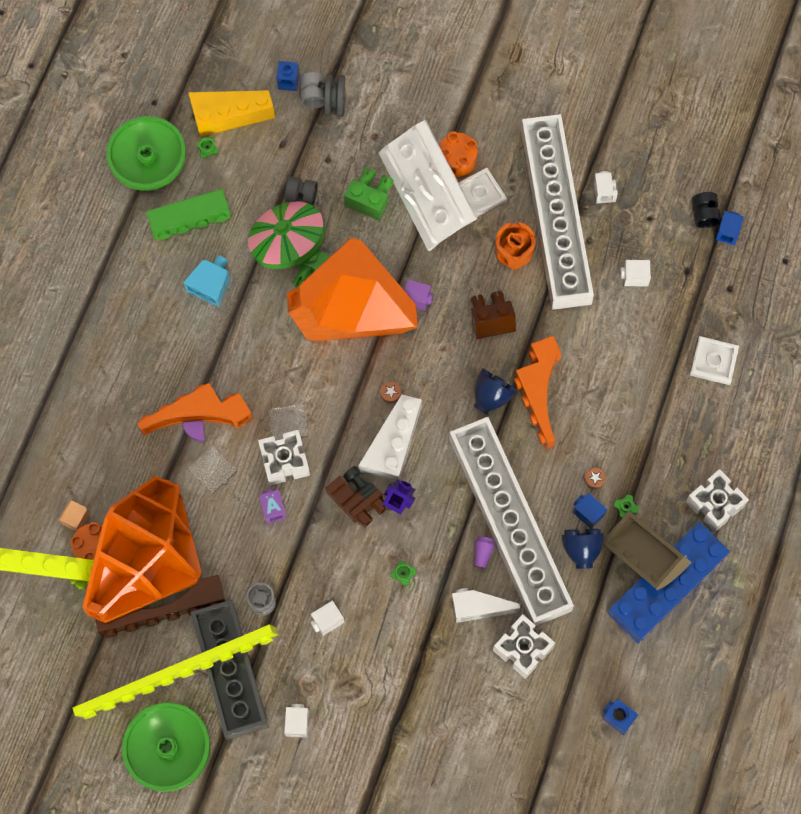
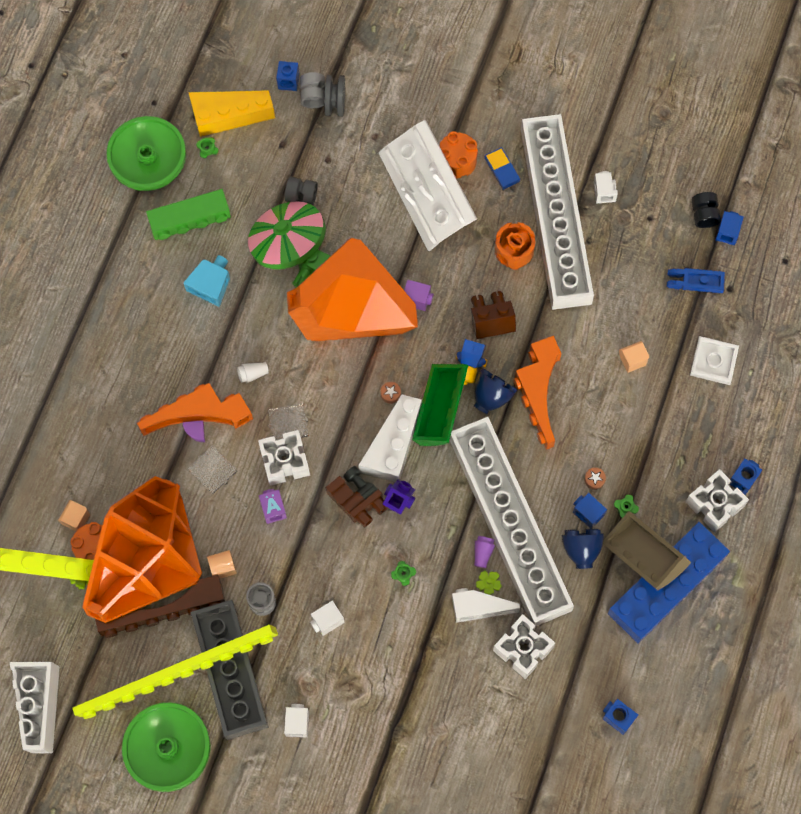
(36, 702): none -> white wedge
(222, 564): none -> light nougat piece
(251, 371): none -> white cone
(367, 199): bright green brick -> none
(440, 404): none -> green slope
(472, 356): none -> blue piece
(482, 192): white tile -> none
(488, 582): none -> lime plant
(502, 168): none -> blue tile
(634, 356): none -> light nougat piece
(636, 273): white brick -> none
(697, 280): none -> blue hinge
(742, 483): none -> blue brick

